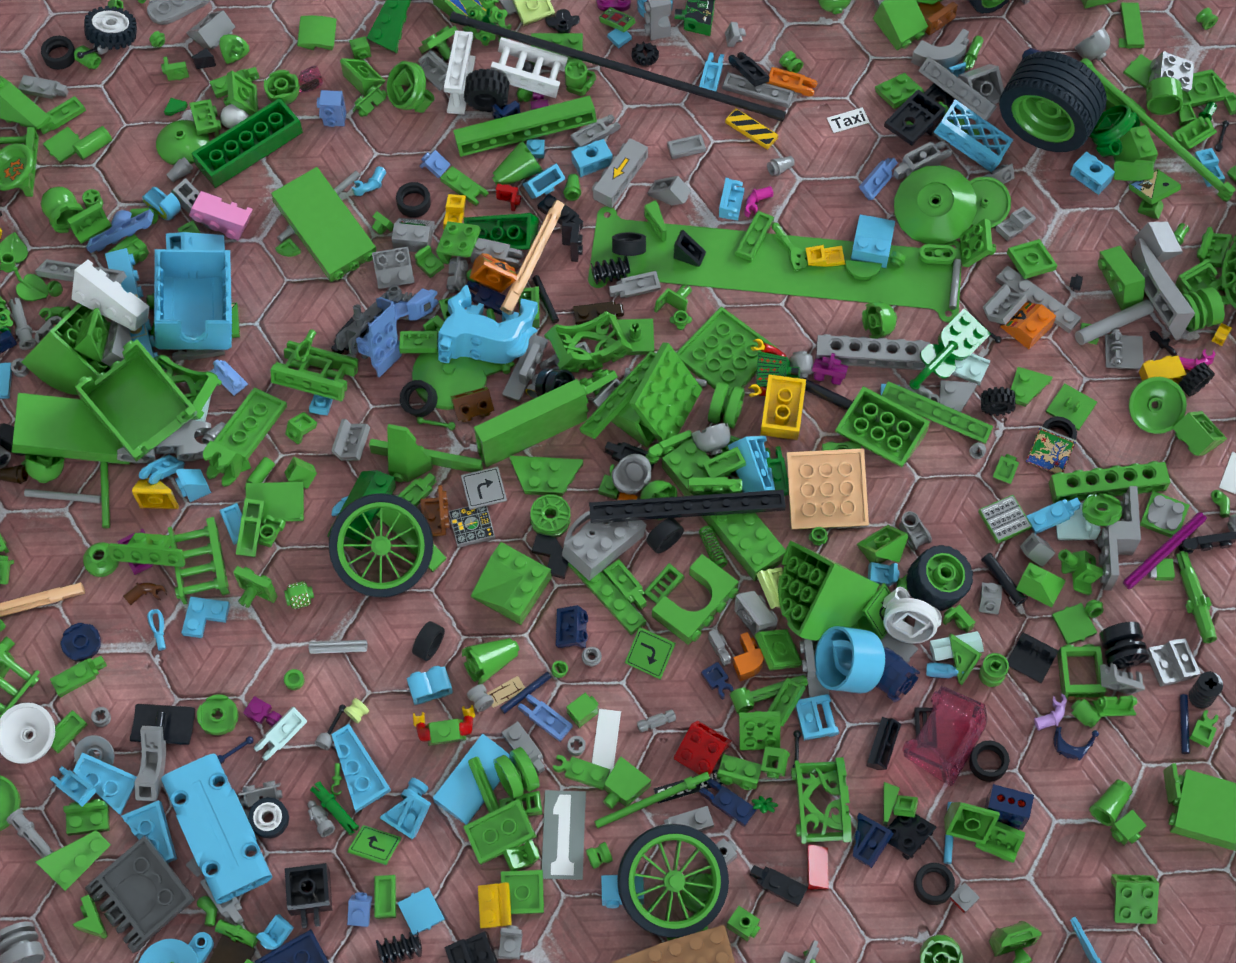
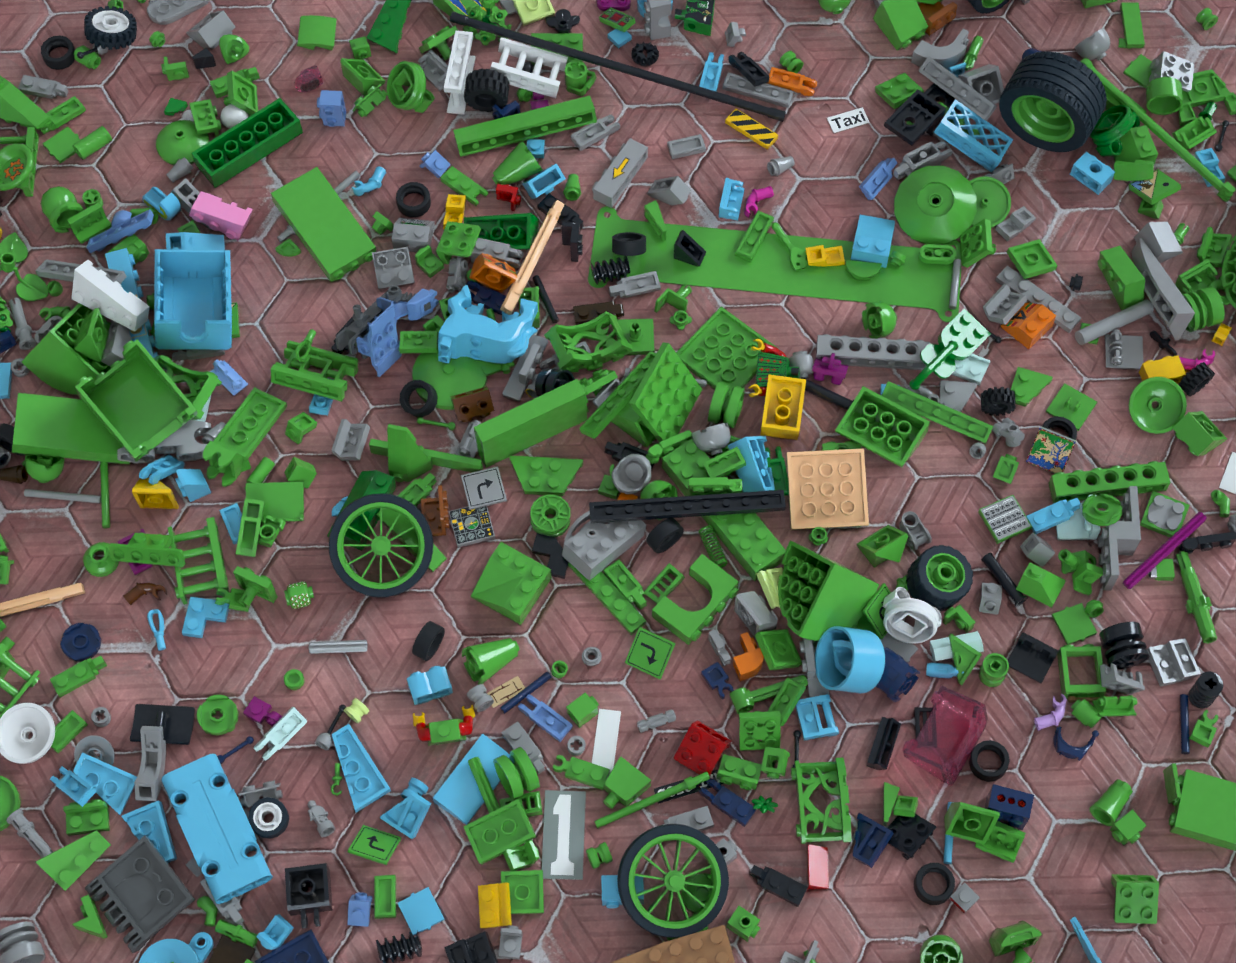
(231, 598): none -> bright green plate
(282, 85): bright green cylinder -> none
(328, 801): green pin -> none
(468, 443): none -> light grey hinge
(571, 627): dark blue bracket -> none
(585, 164): medium azure brick -> none
(883, 573): medium azure bracket -> none
(1010, 431): none -> light grey plate

